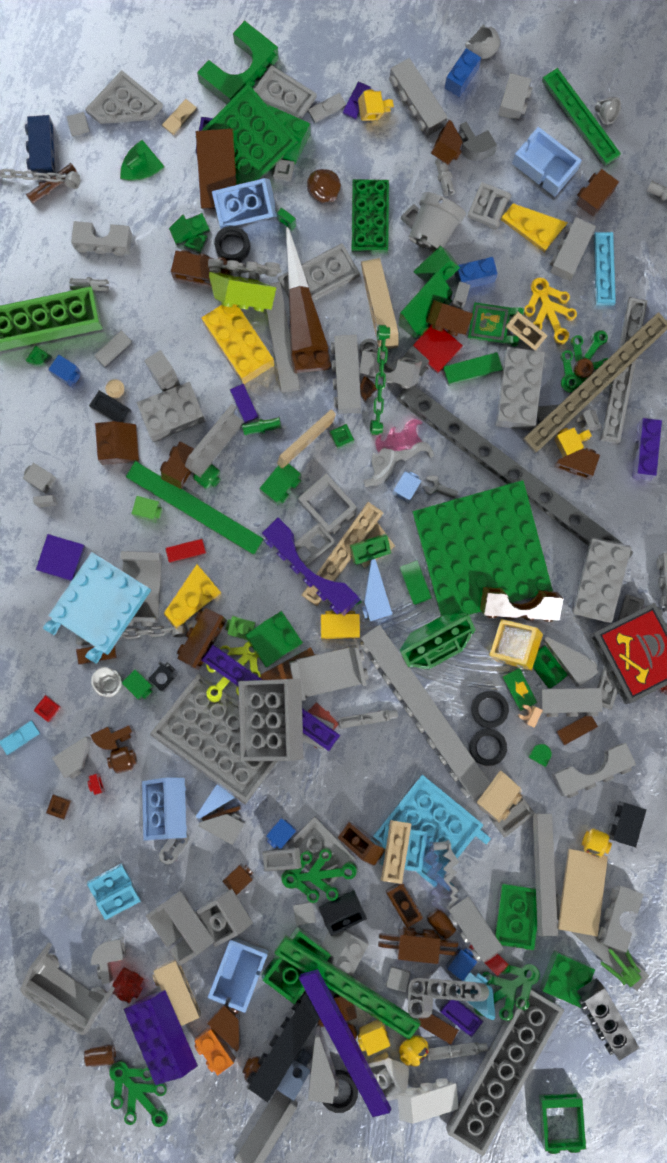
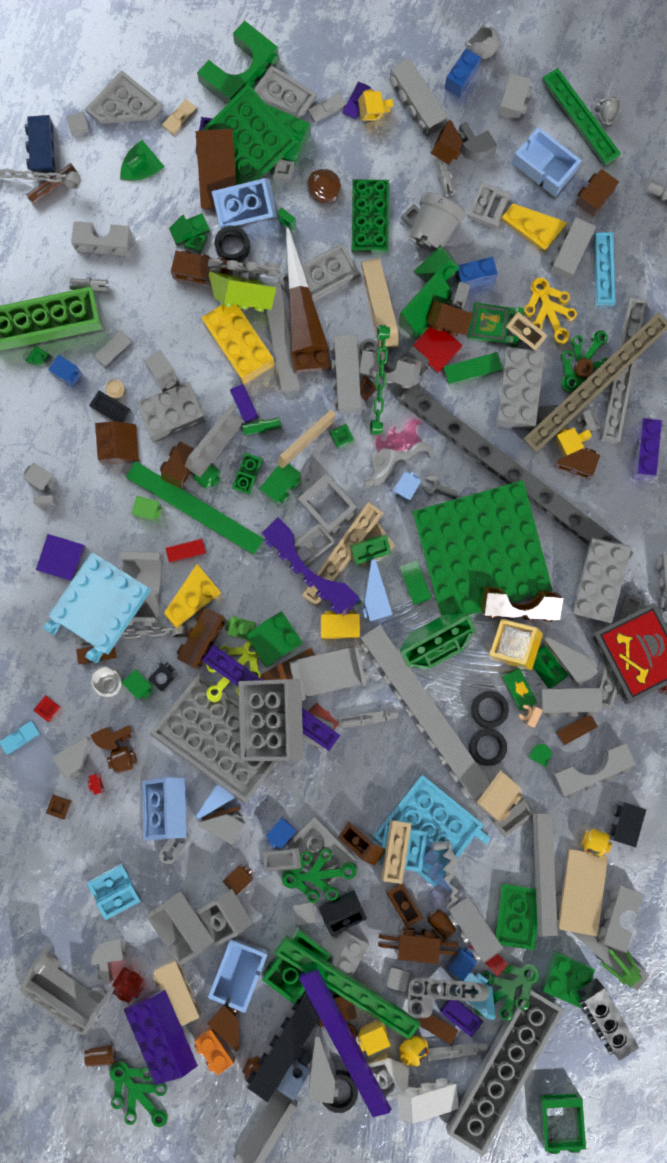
(247, 473): none -> green slope

